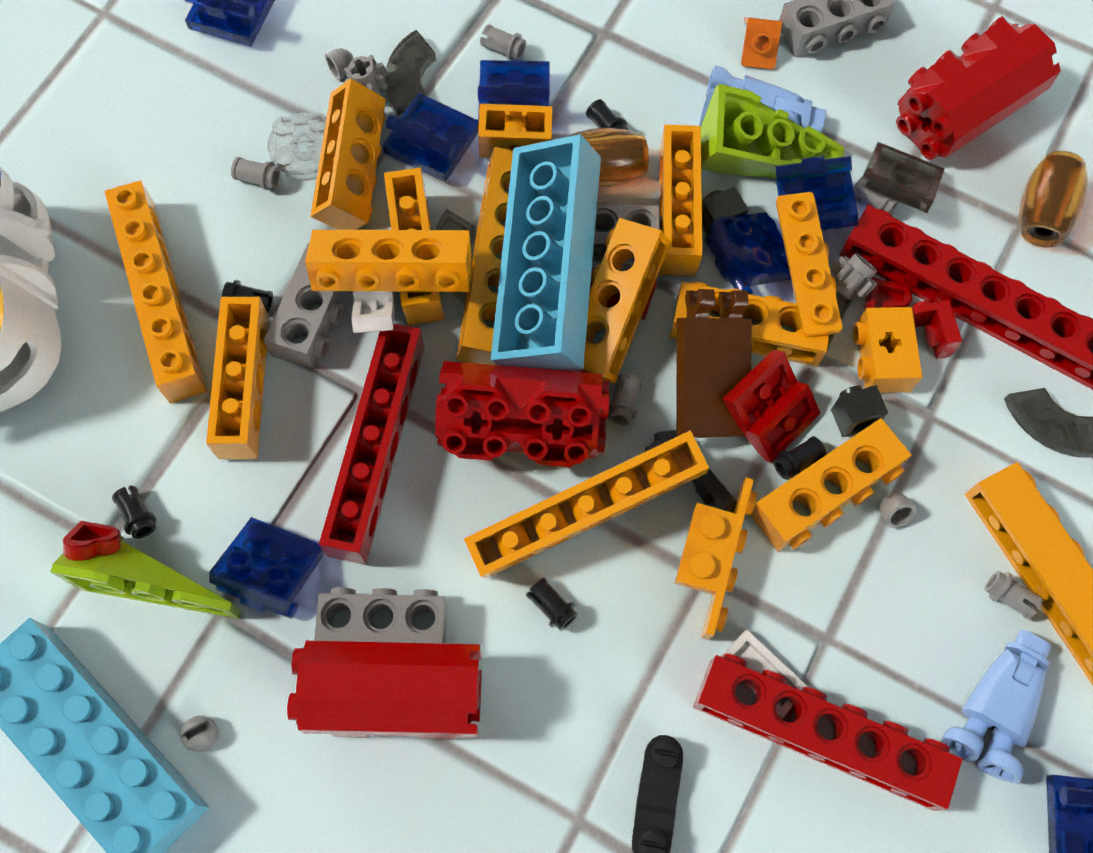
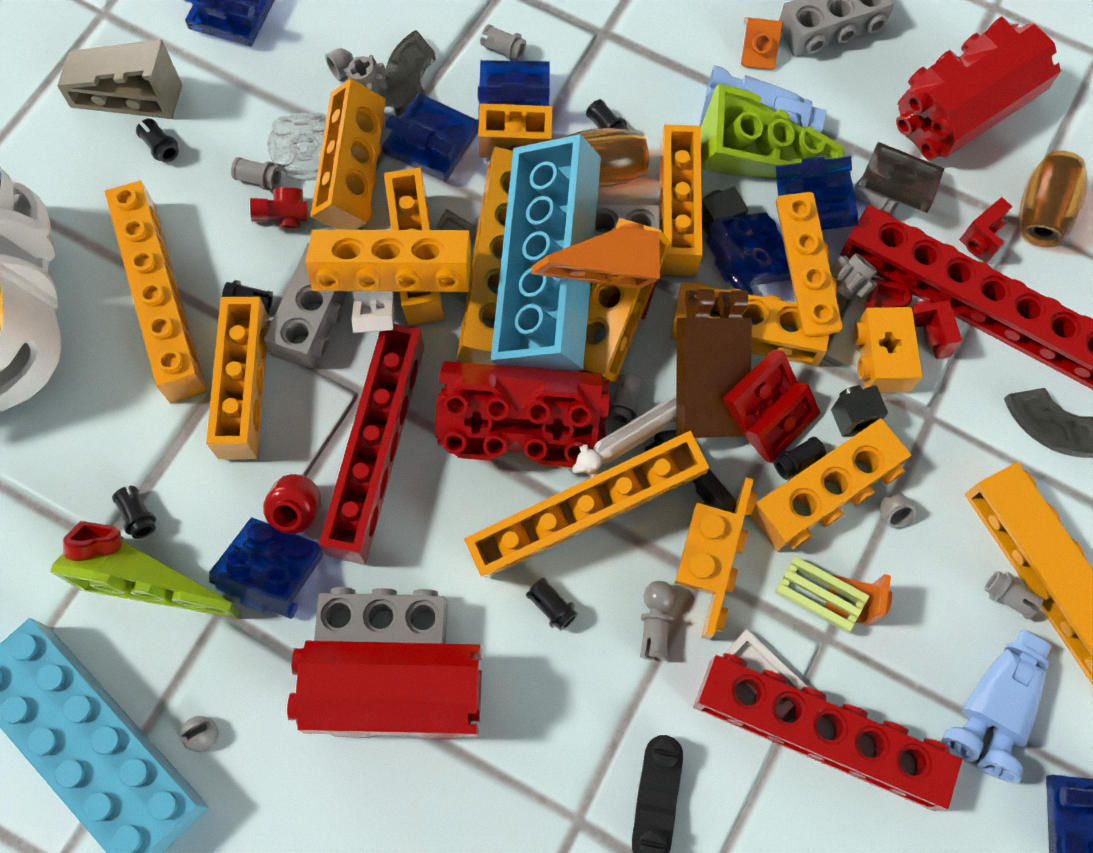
(122, 79): none -> dark tan wedge
(162, 147): none -> black pin
(285, 208): none -> red plate
(292, 504): none -> red head
(617, 258): none -> orange slope
(626, 438): none -> white wheel
(659, 598): none -> light grey pin
(828, 580): none -> yellowish green tile
(877, 603): none -> orange bracket
(982, 233): none -> red bracket

